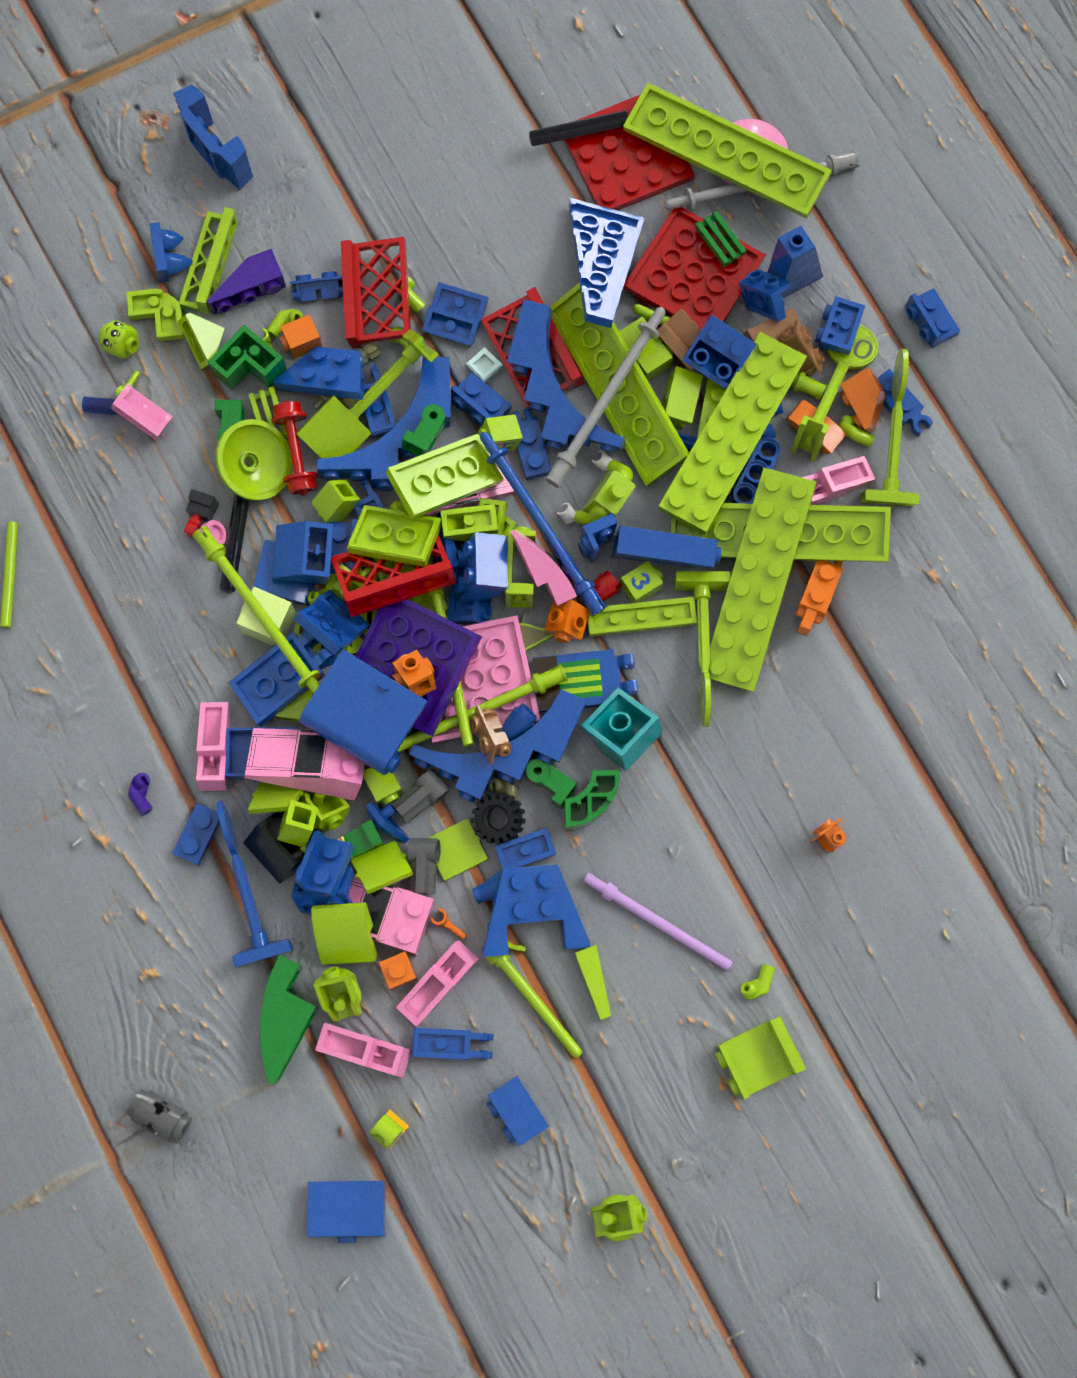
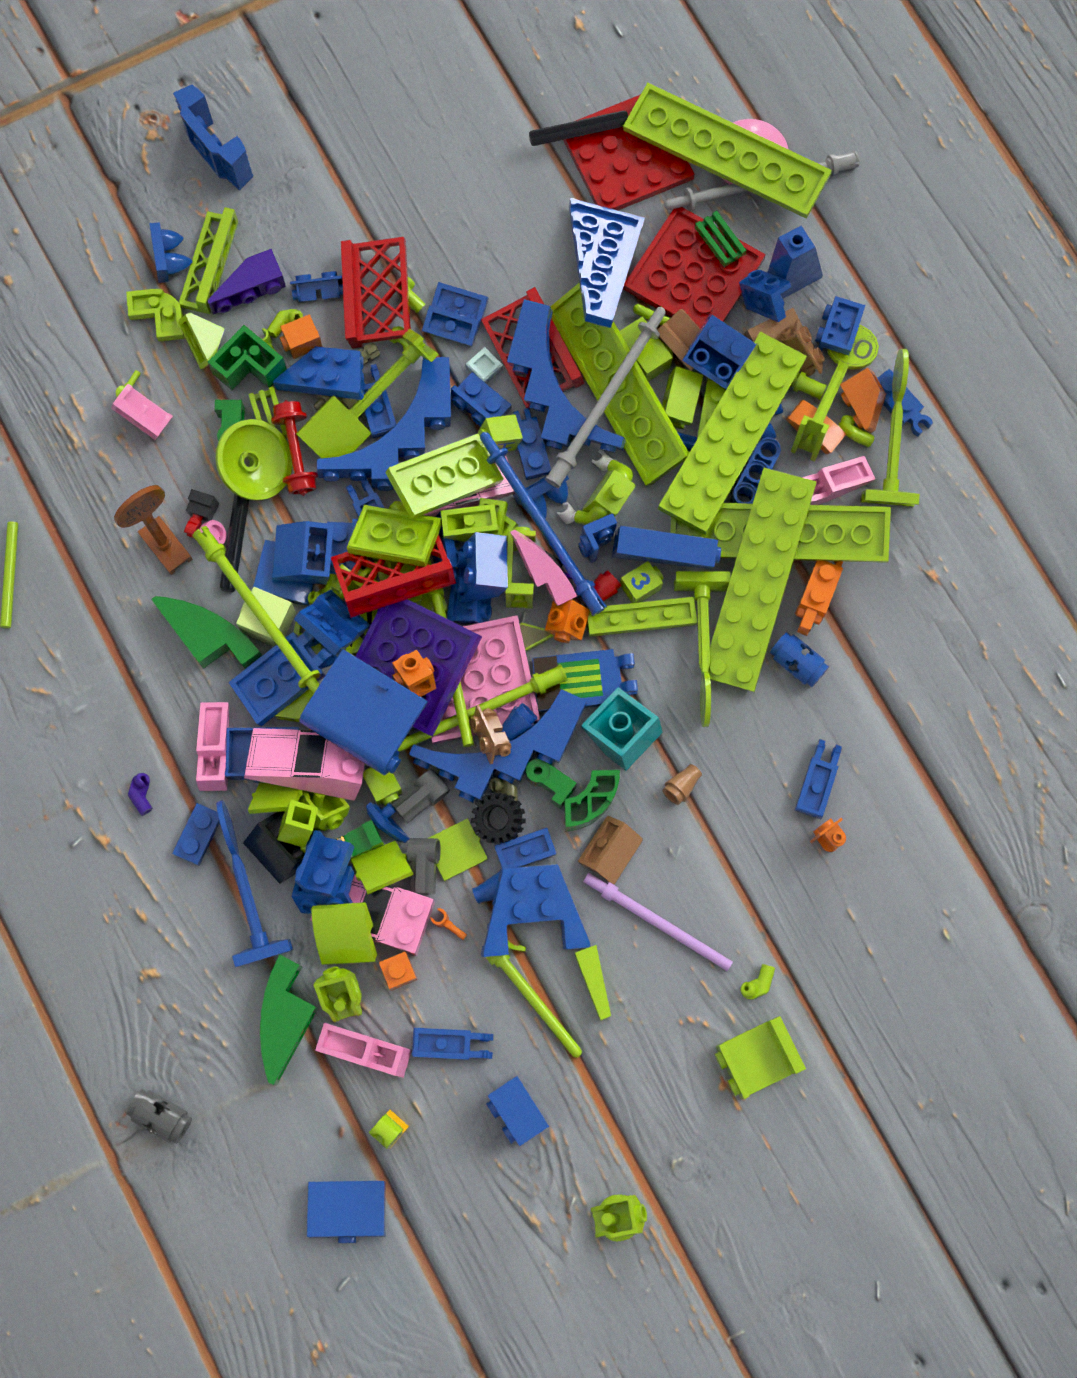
(98, 405): clear blue piece -> none
(118, 339): lime head -> none
(155, 532): none -> dark orange piece
(206, 632): none -> green slope
(335, 501): lime brick -> none
(427, 431): green leg -> none
(437, 983): bright pink slope -> none
(540, 487): none -> blue tile
(611, 849): none -> medium nougat panel
(681, 785): none -> medium nougat cone
(809, 666): none -> blue piece
(818, 782): none -> blue hinge
(931, 317): blue bracket -> none

